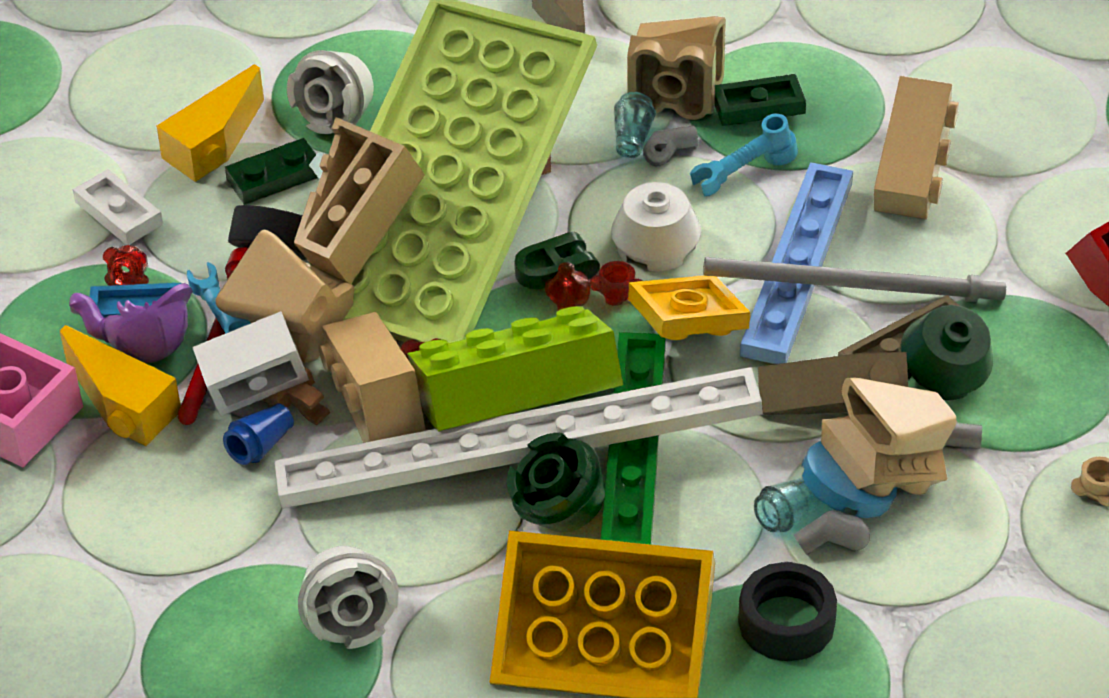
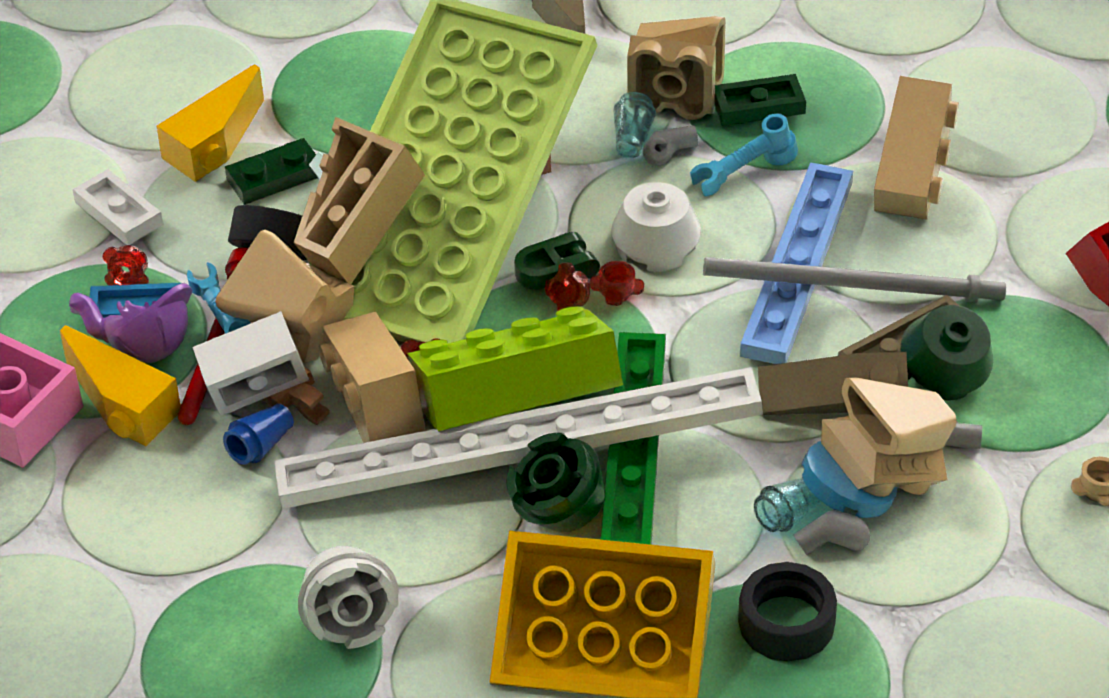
(330, 87): white cone -> none
(689, 306): yellow plate -> none

